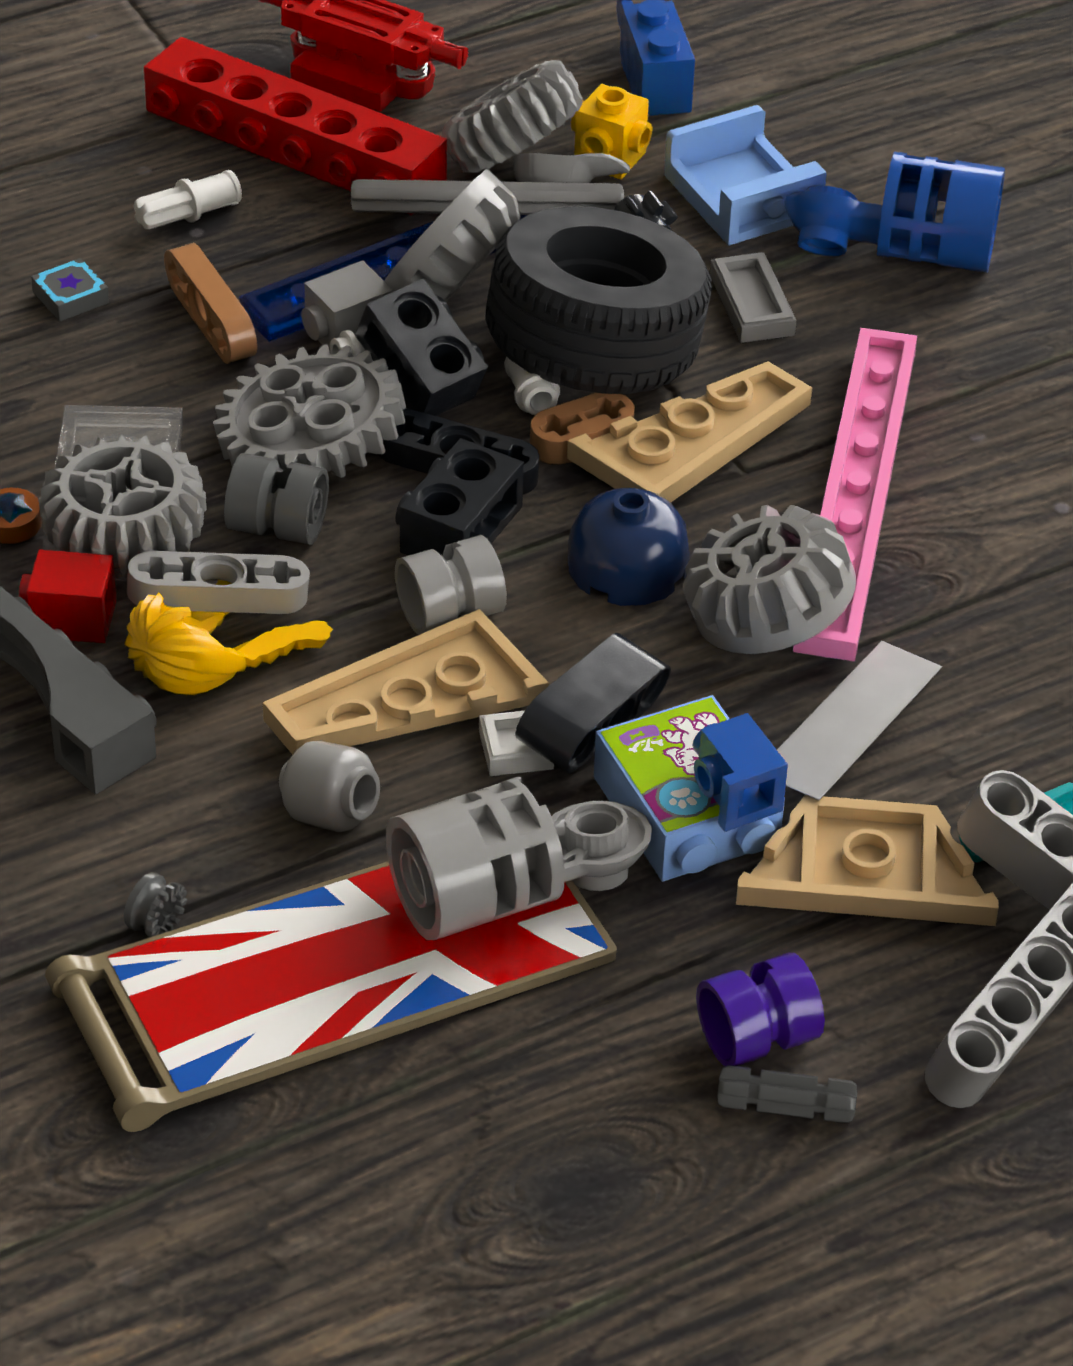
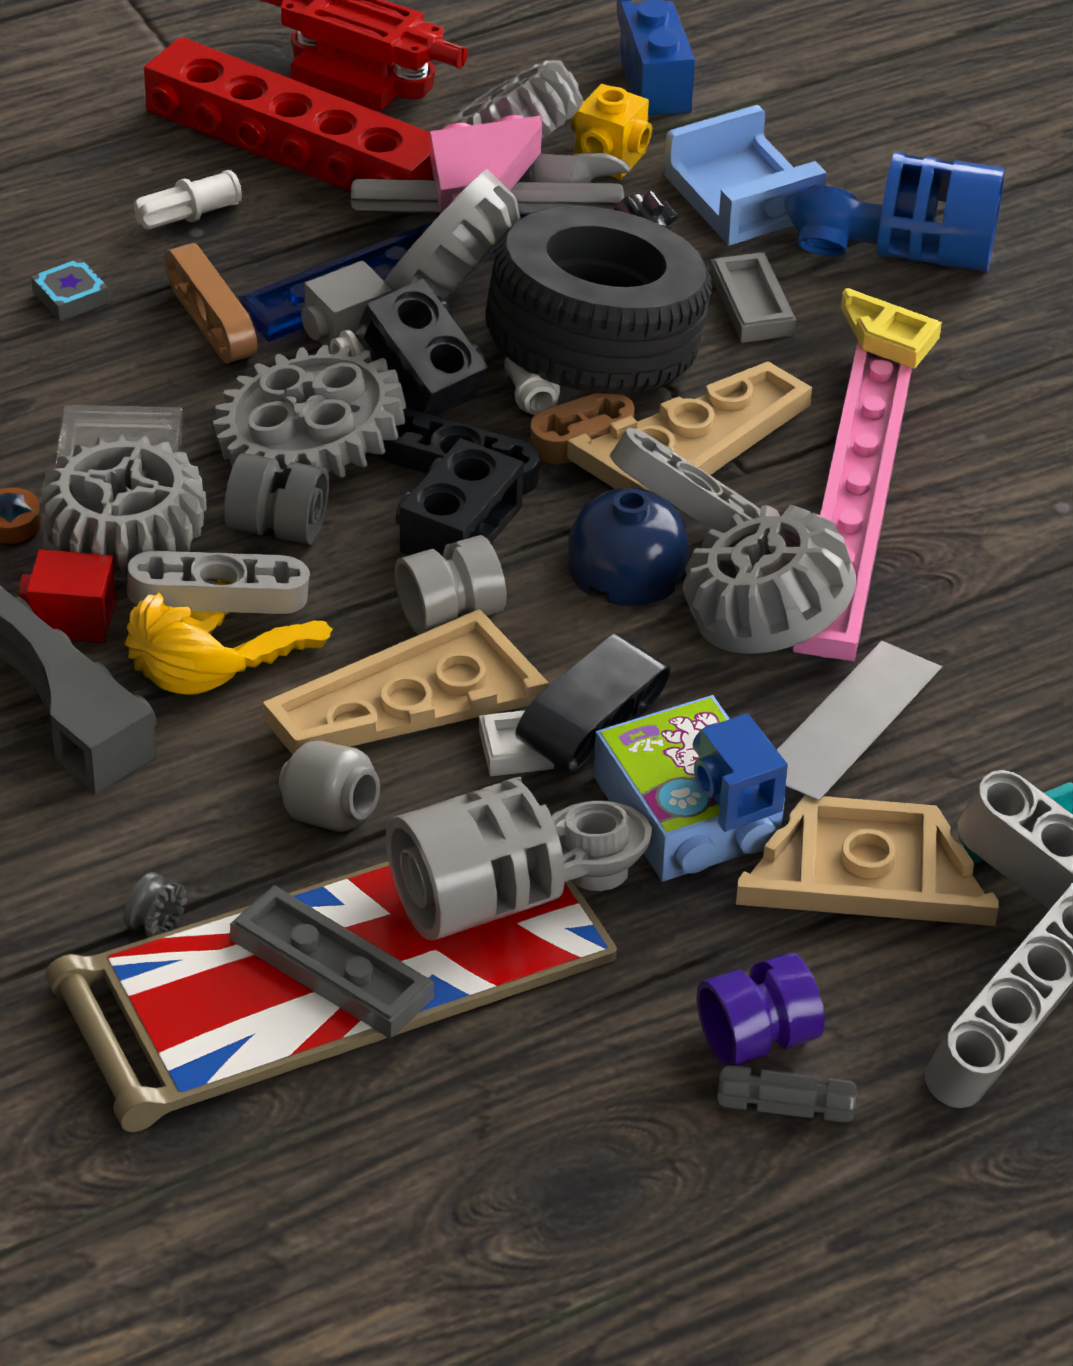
(332, 961): none -> dark grey tile
(466, 150): none -> bright pink slope
(680, 481): none -> light grey beam
(889, 329): none -> light yellow tile

